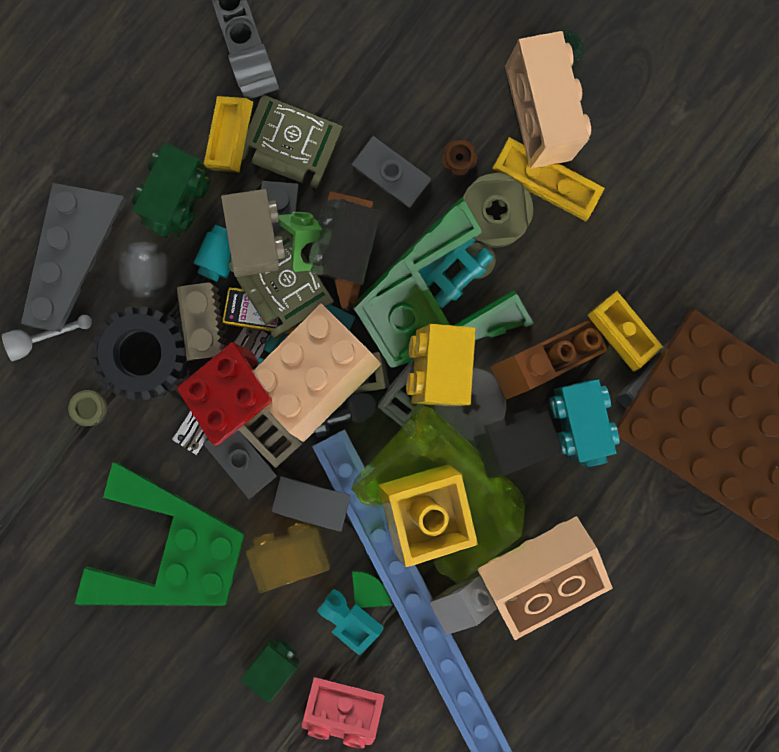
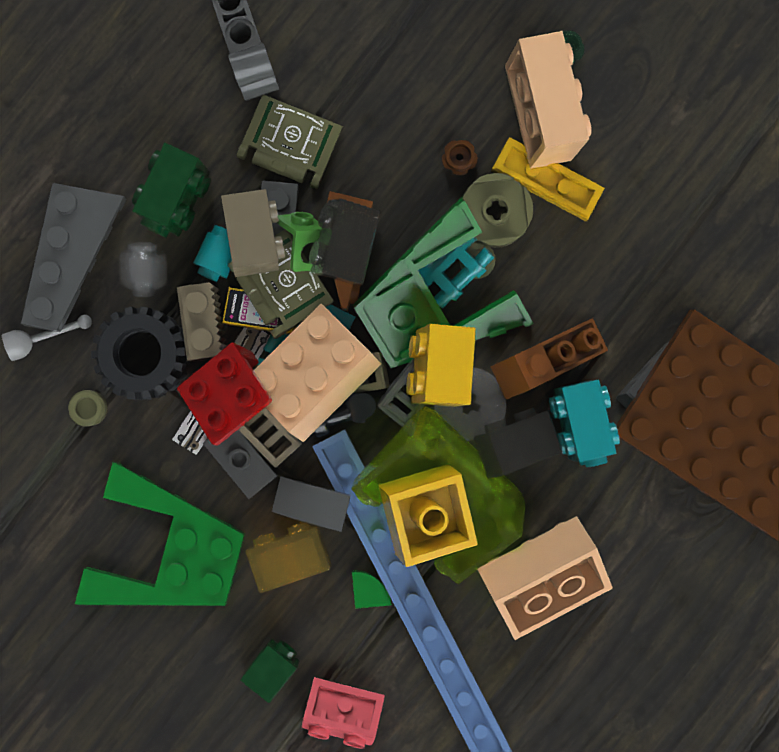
(228, 134): yellow tile -> none
(352, 626): teal plate -> none
(391, 172): dark grey plate -> none
(463, 605): light grey brick -> none
(625, 331): yellow brick -> none

